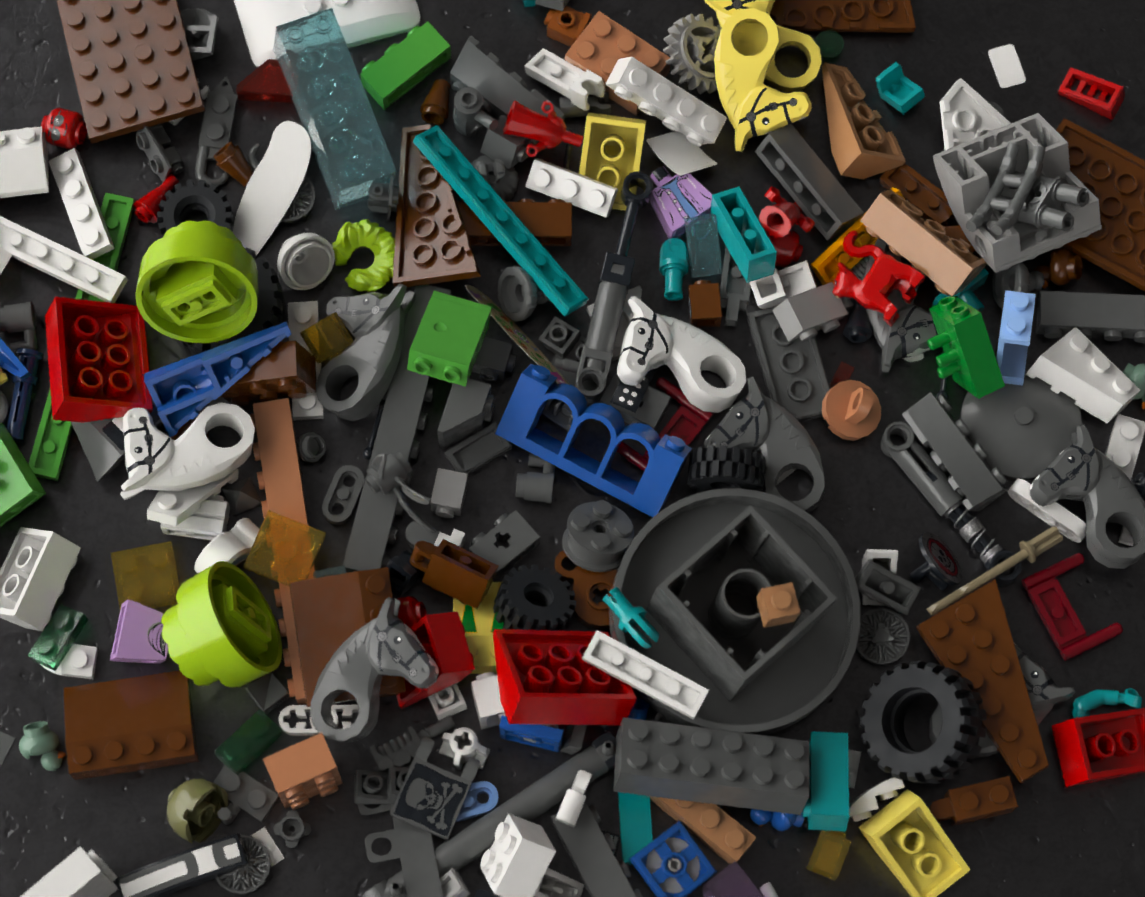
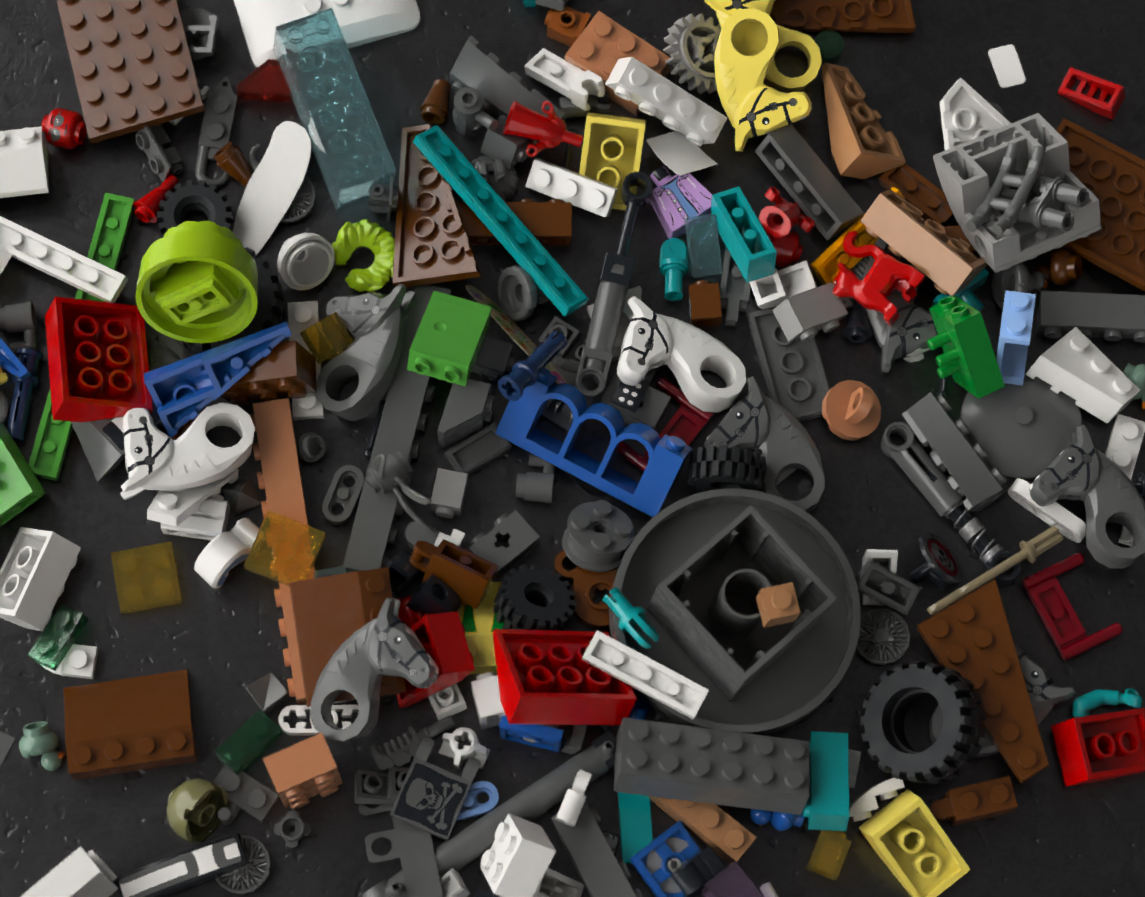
(81, 204): white plate -> none
(139, 635): lavender torso -> none
(222, 628): lime piece -> none
(275, 854): white piece -> none
(405, 64): bright green brick -> none
(434, 597): none -> black leg
(526, 372): none -> dark blue pin
(697, 870): none -> black leg
(842, 374): clear red piece -> none
(898, 89): teal bracket -> none

